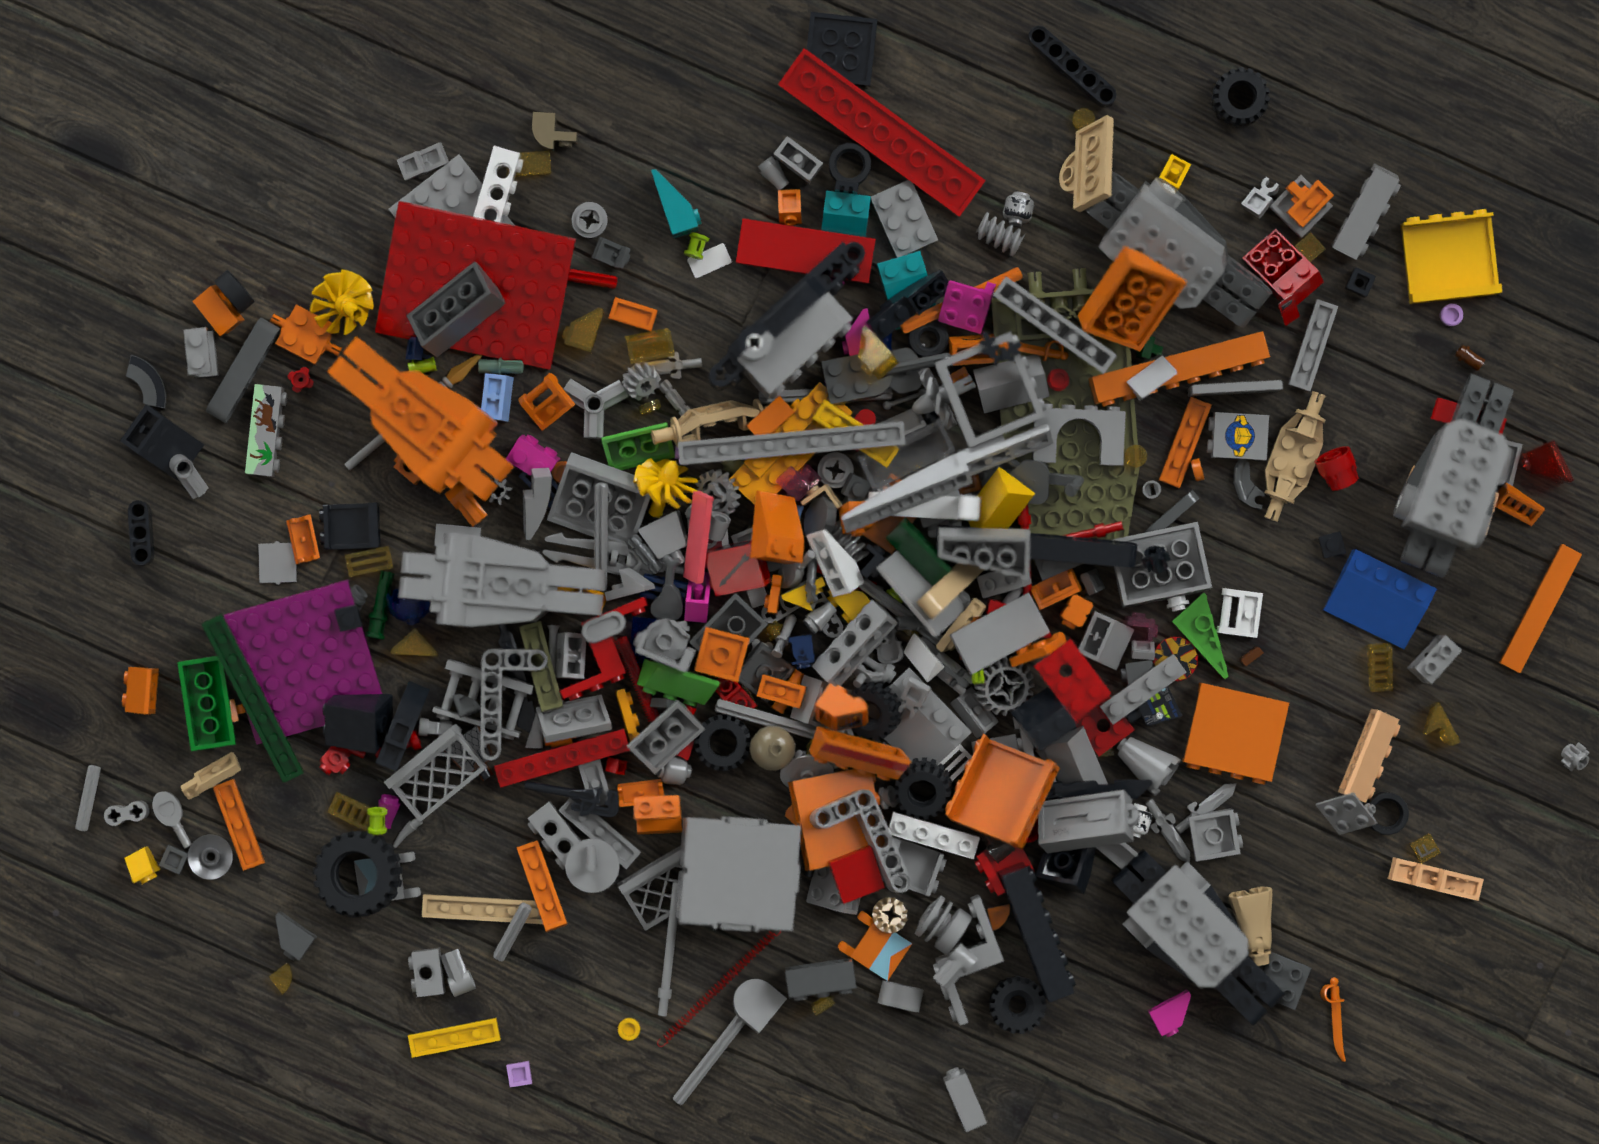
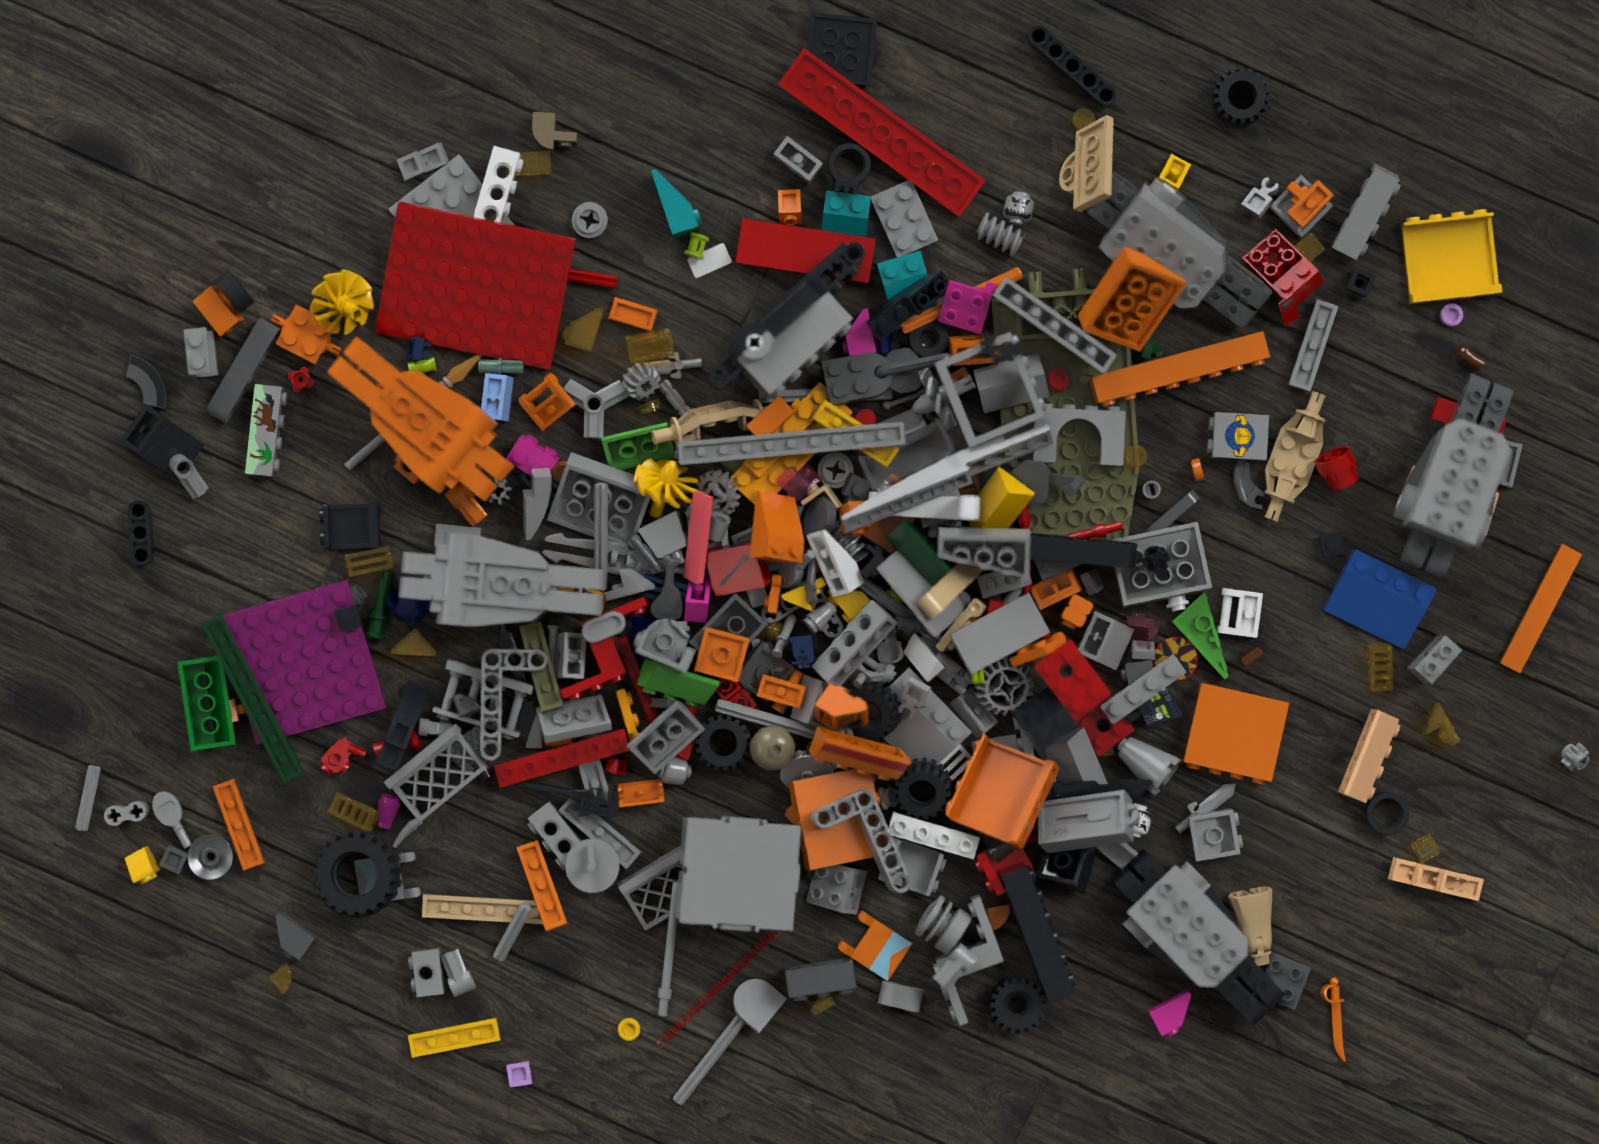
(141, 690): orange slope -> none
(211, 775): tan hinge -> none
(276, 563): light grey piece -> none
(303, 539): orange hinge -> none
(358, 721): black slope -> none
(377, 820): lime bush -> none
(455, 309): dark grey slope -> none
(611, 253): dark grey bracket -> none
(658, 814): orange panel -> none
(773, 173): light grey cone -> none
(856, 874): red tile -> none
(875, 355): clear yellow slope -> none
(881, 920): tan gear -> none
(964, 1099): light grey window -> none
(1042, 351): orange sword -> none
(1151, 377): light grey slope -> none
(1168, 831): light grey sword -> none
(1185, 442): orange tile -> none
(1235, 388): light grey tile -> none
(1347, 813): light grey hinge -> none
(1508, 494): orange slope -> none
(1547, 463): clear red slope -> none

